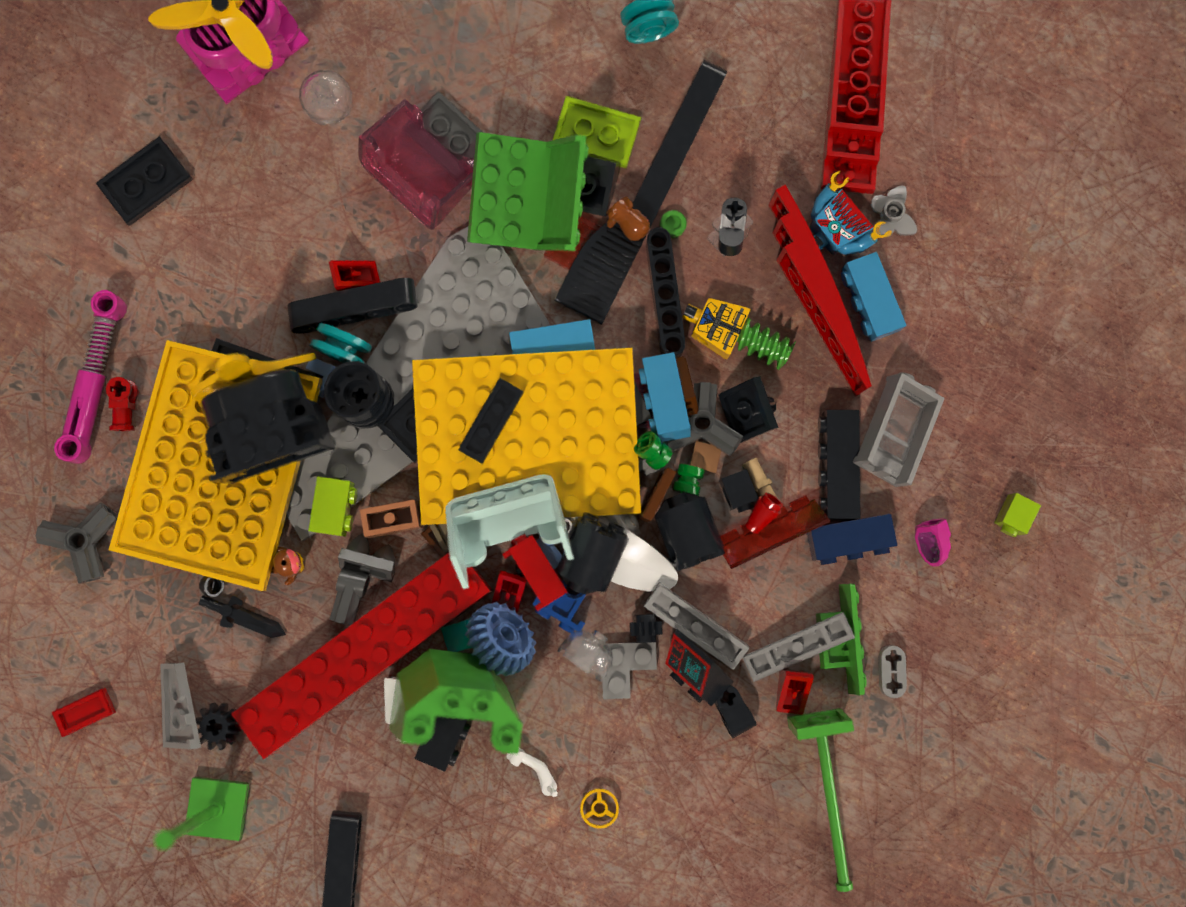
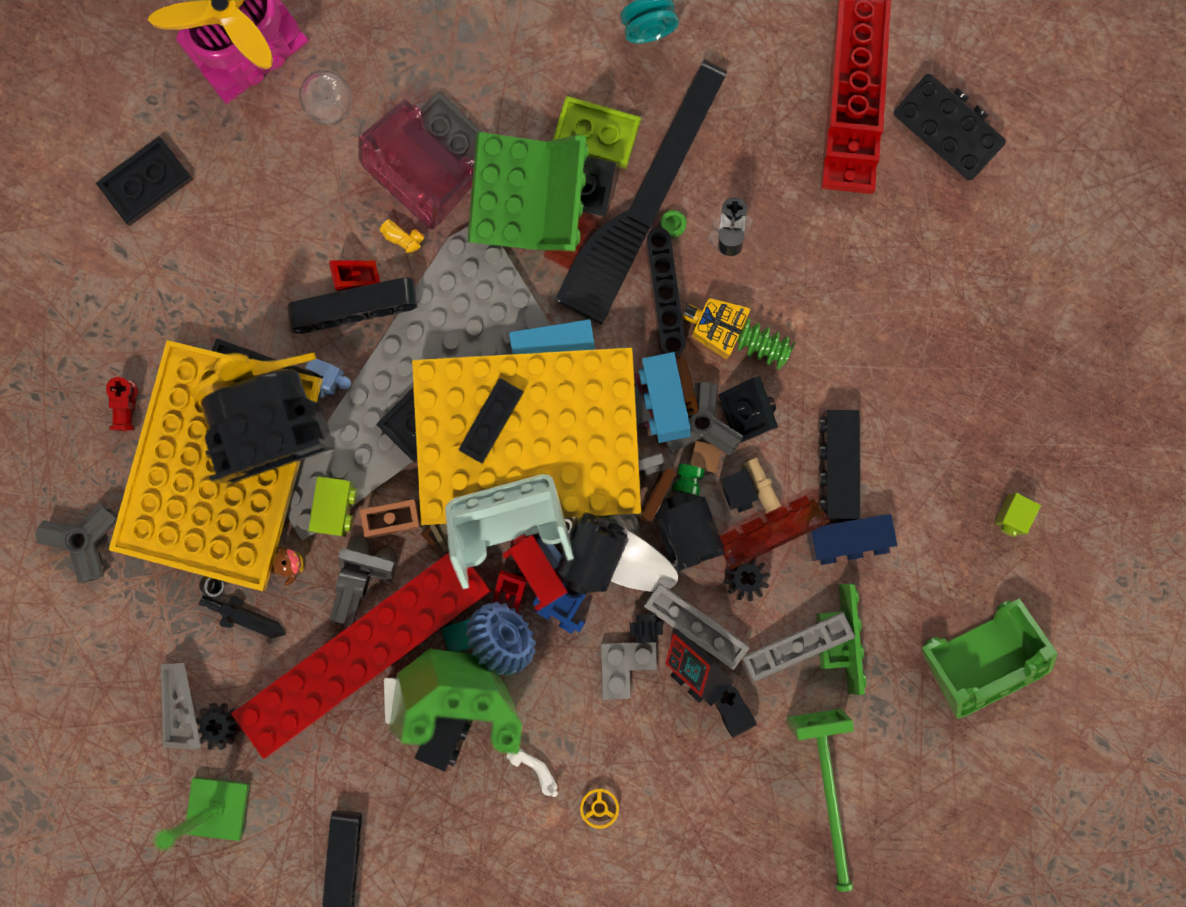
(83, 712): red tile -> none
(89, 381): dark pink piece -> none
(339, 344): teal wheel -> none
(359, 395): black wheel -> none
(398, 236): none -> yellow arm
(588, 652): clear cylinder -> none
(631, 220): dark orange animal -> none
(651, 449): green wheel -> none
(747, 588): none -> black gear
(764, 512): red cone -> none
(793, 691): red slope -> none
(816, 289): red slope -> none
(840, 223): torso -> none
(873, 297): dark azure brick -> none
(893, 212): light grey animal -> none
(899, 430): light grey door -> none
(899, 671): light grey beam -> none
(933, 541): dark pink rock -> none
(950, 125): none -> black bracket
(990, 659): none -> bright green windscreen

